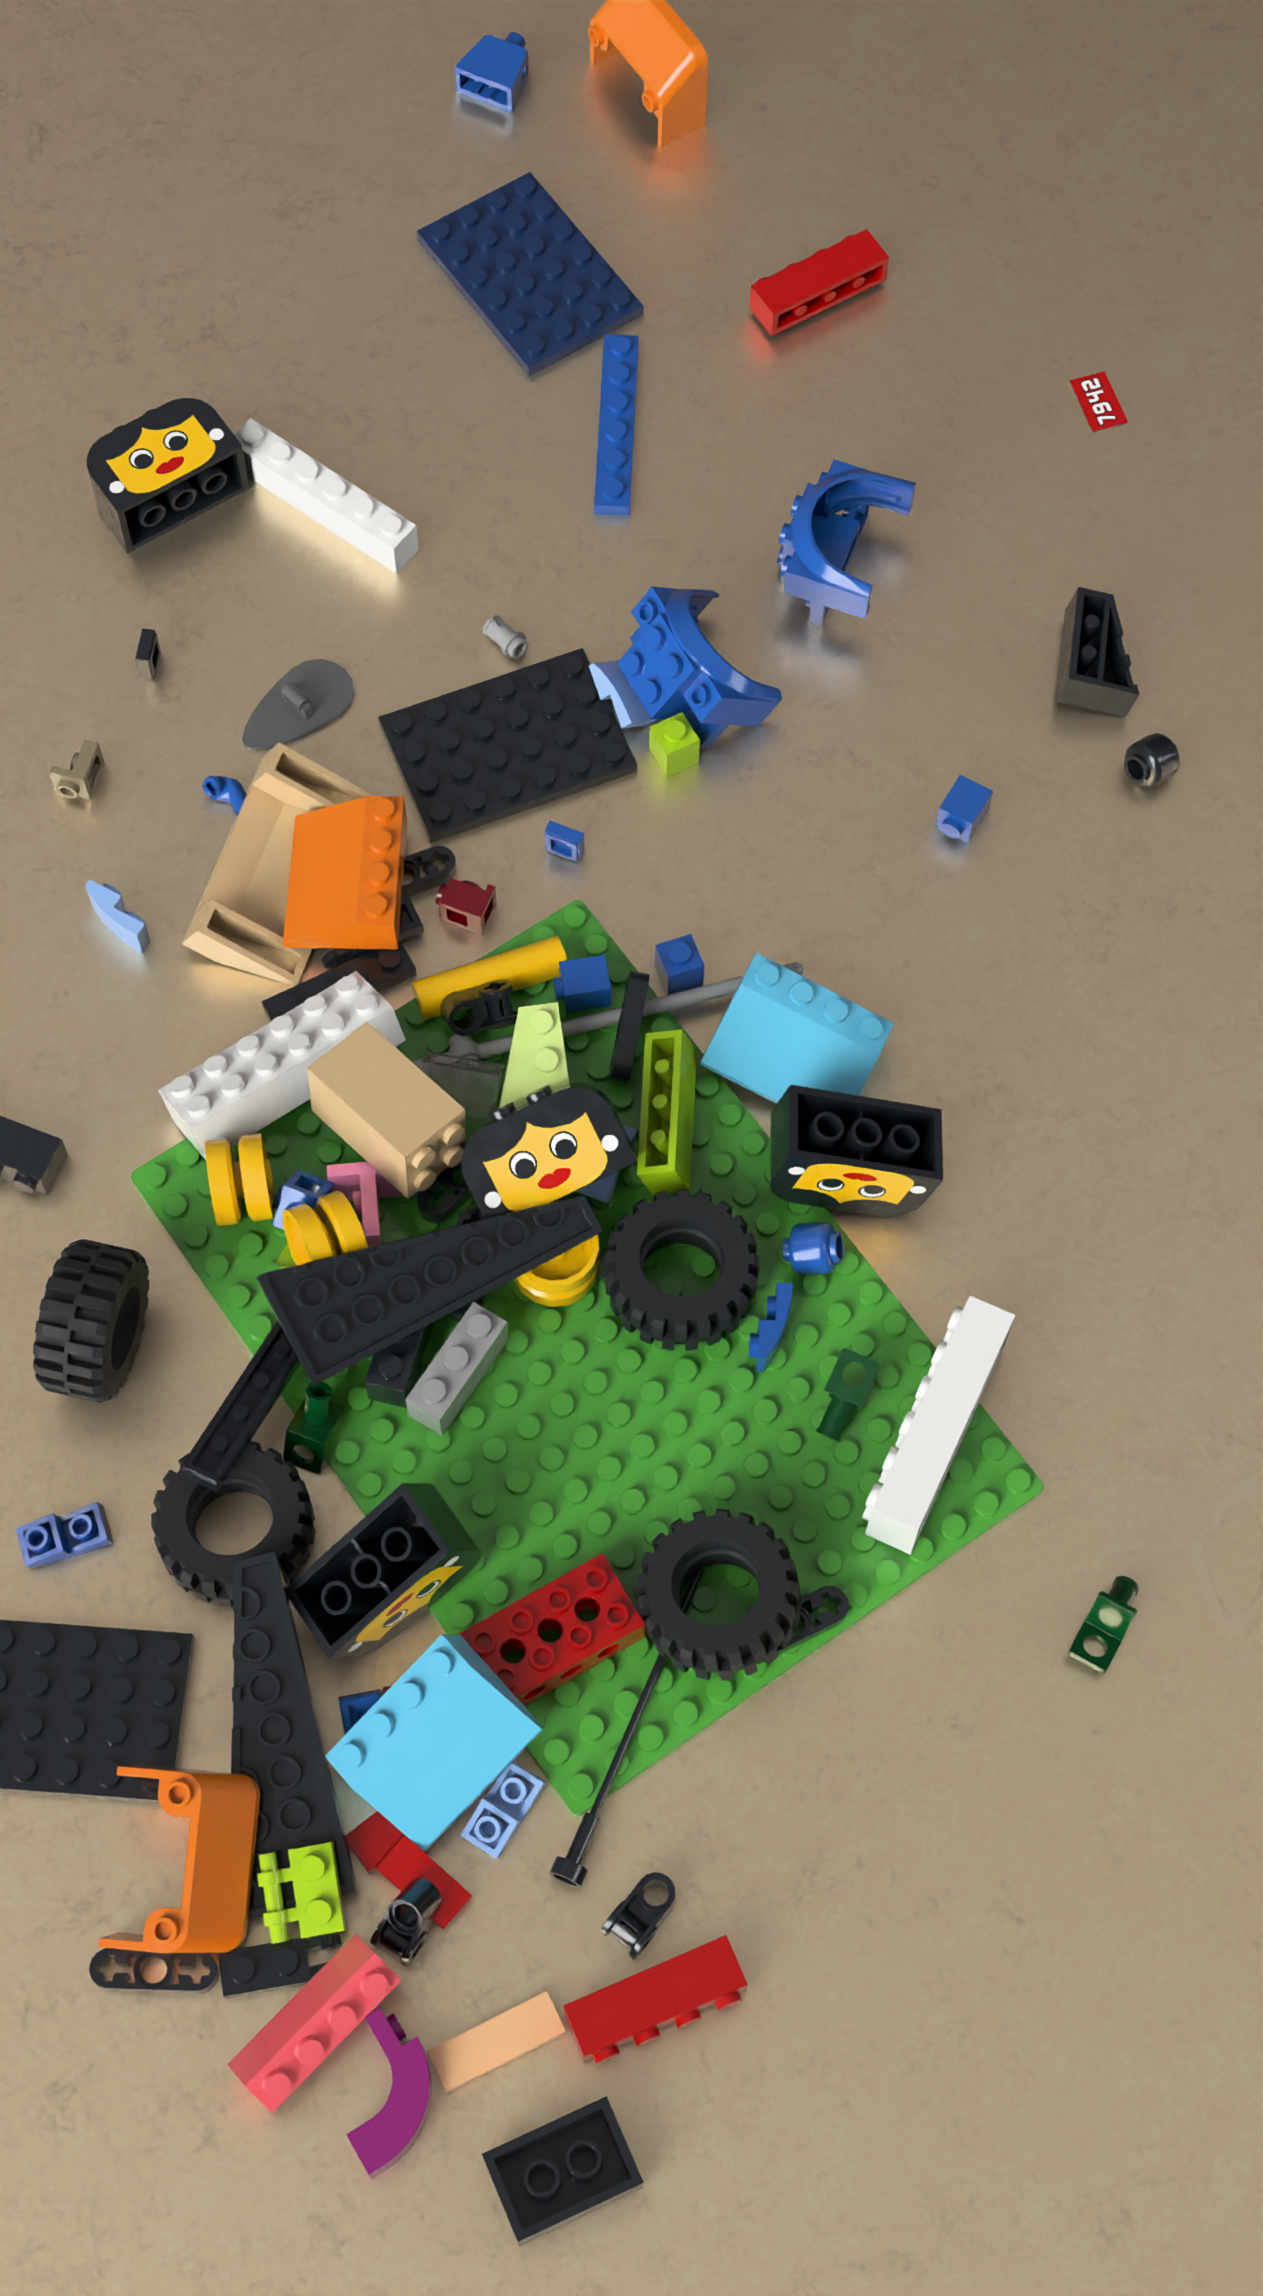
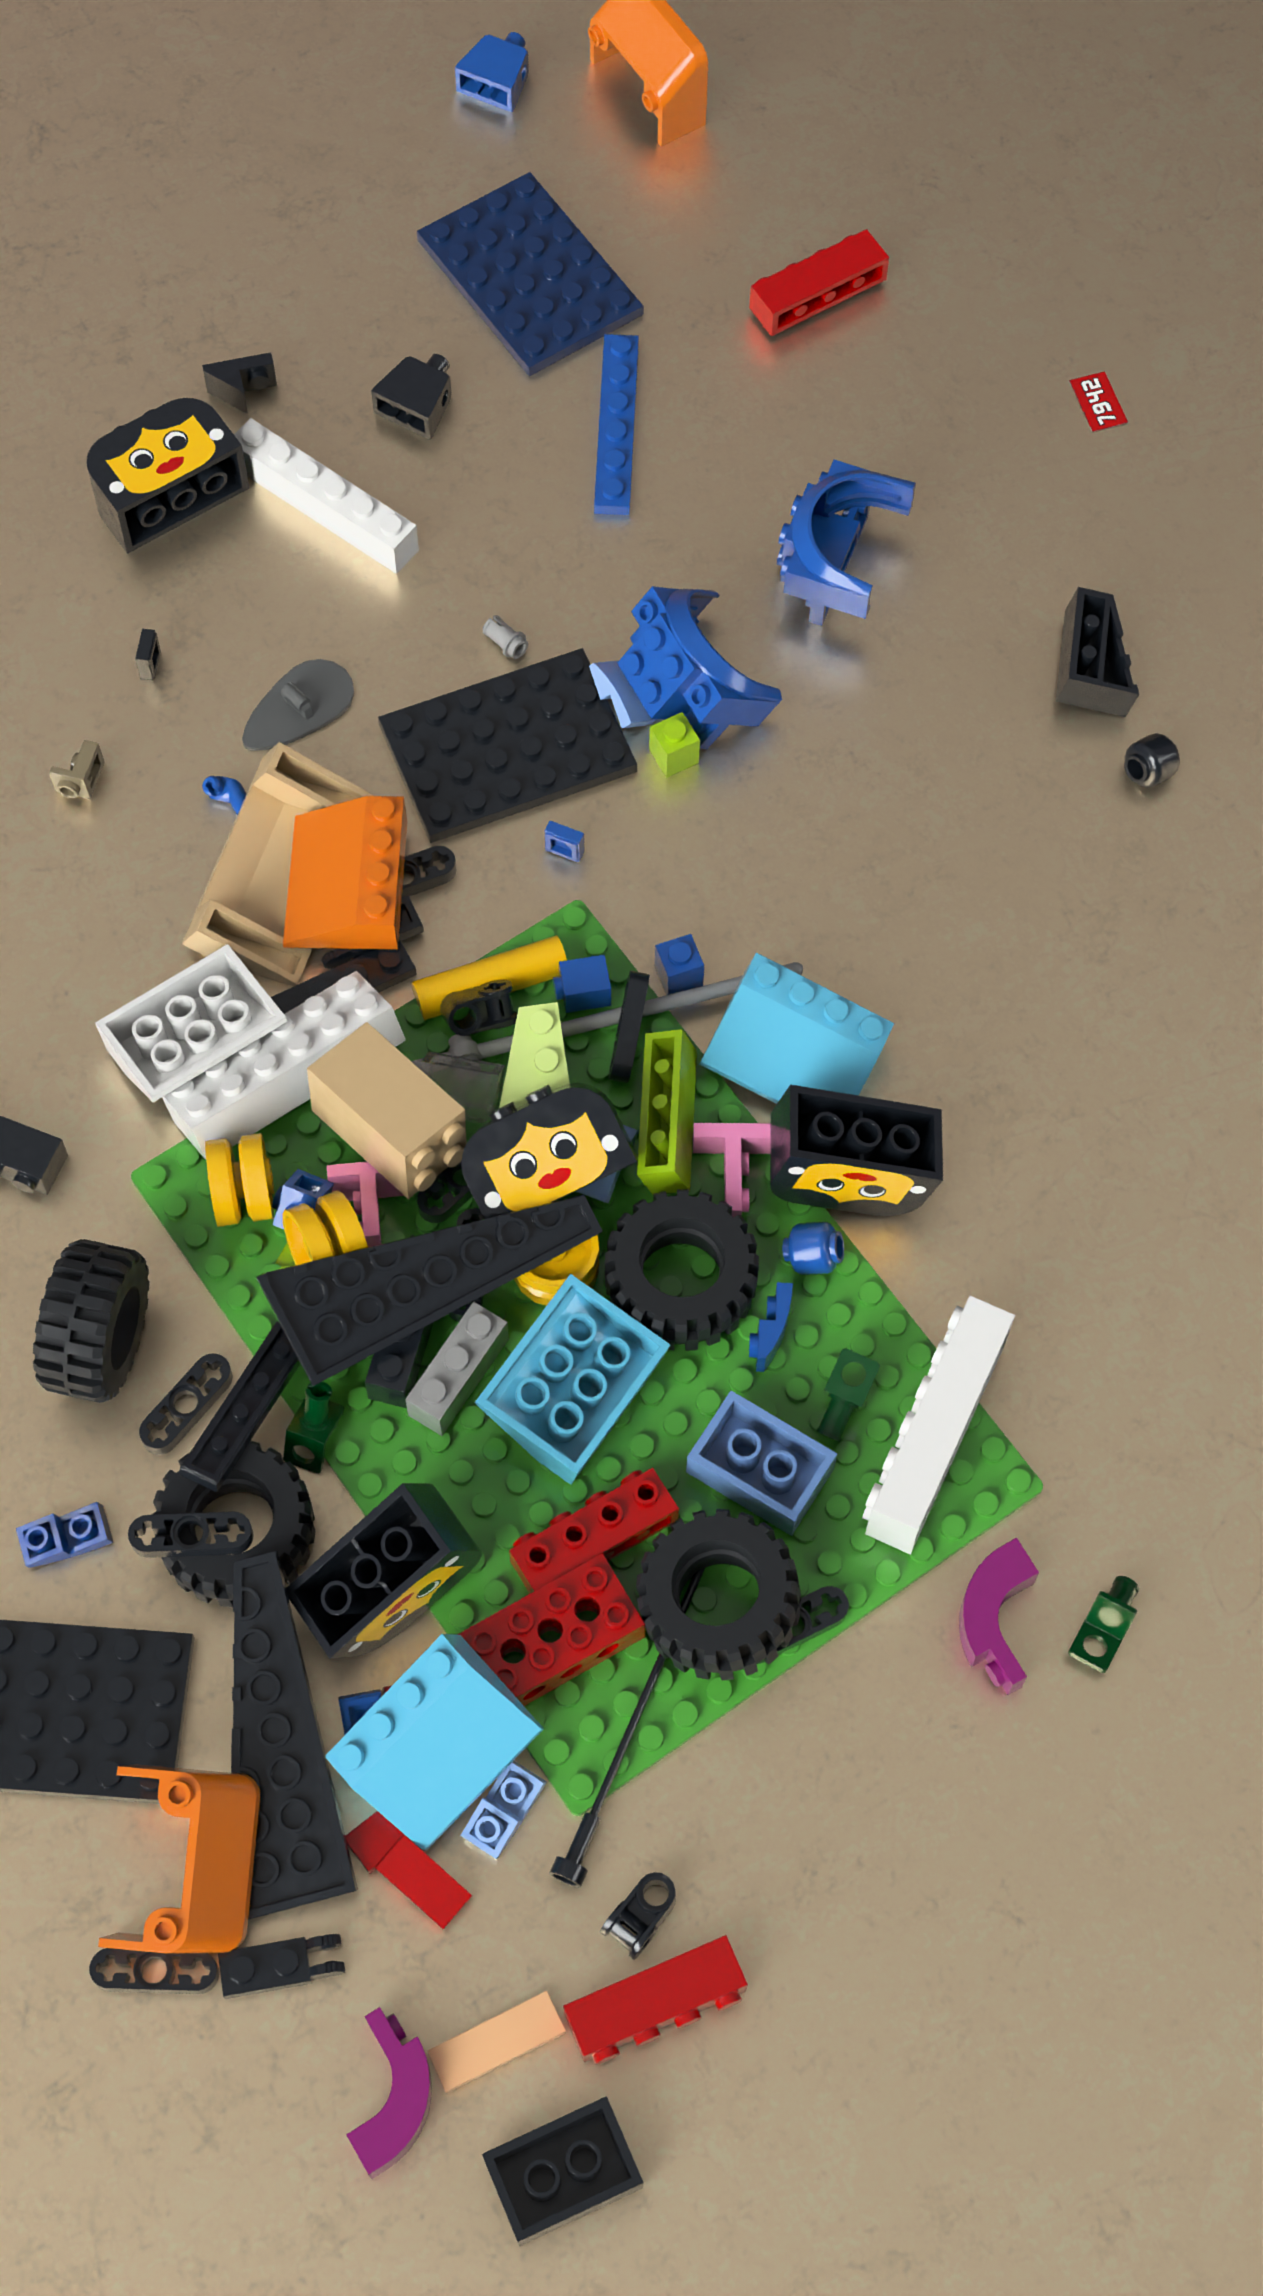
(111, 910): light blue slope -> none
(158, 1419): none -> black beam
(159, 1545): none -> black beam
(189, 1023): none -> white slope
(233, 377): none -> black slope
(313, 2023): coral brick -> none
(315, 1890): lime plate -> none
(408, 1920): black piece -> none
(414, 394): none -> black torso
(466, 904): dark red brick -> none
(571, 1378): none -> medium azure slope
(605, 1525): none -> red brick
(736, 1144): none -> bright pink bracket
(761, 1462): none -> medium blue brick
(963, 809): blue brick -> none
(993, 1583): none -> magenta arch

